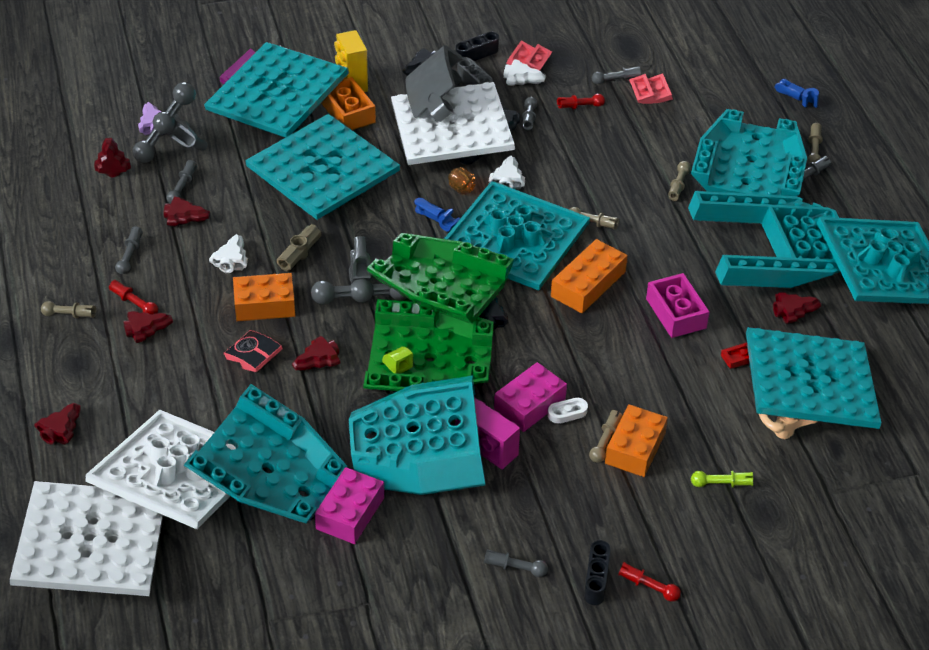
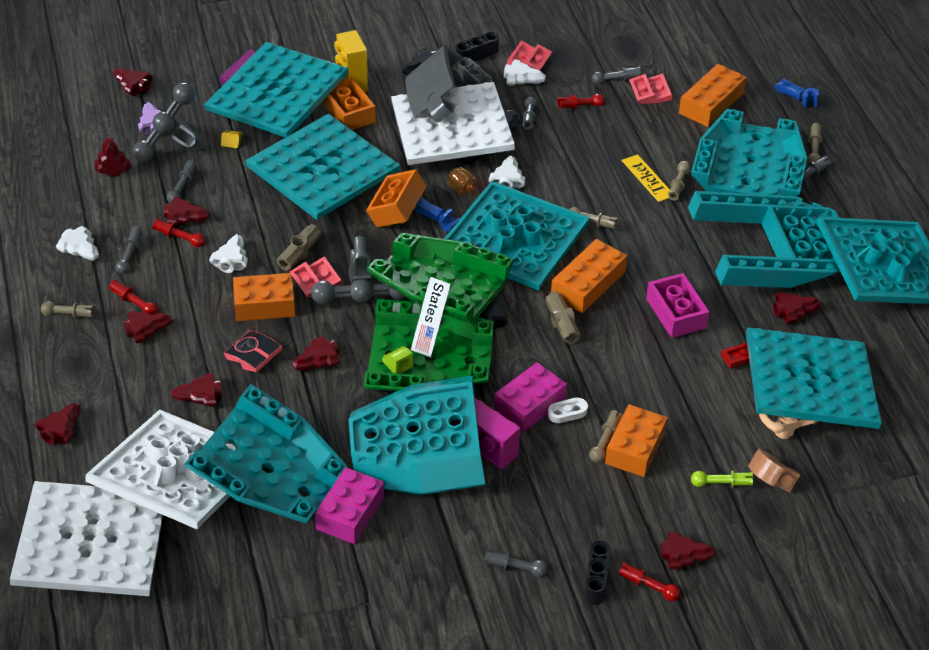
(78, 243): none -> white rock
(133, 80): none -> dark red rock
(196, 239): none -> red pin
(200, 390): none -> dark red rock
(231, 139): none -> yellow slope
(308, 275): none -> coral slope
(396, 198): none -> orange brick
(430, 316): none -> white sticker
(562, 318): none -> dark tan piece
(647, 177): none -> yellow sticker
(684, 551): none -> dark red rock
(712, 95): none -> orange brick
(772, 471): none -> nougat brick

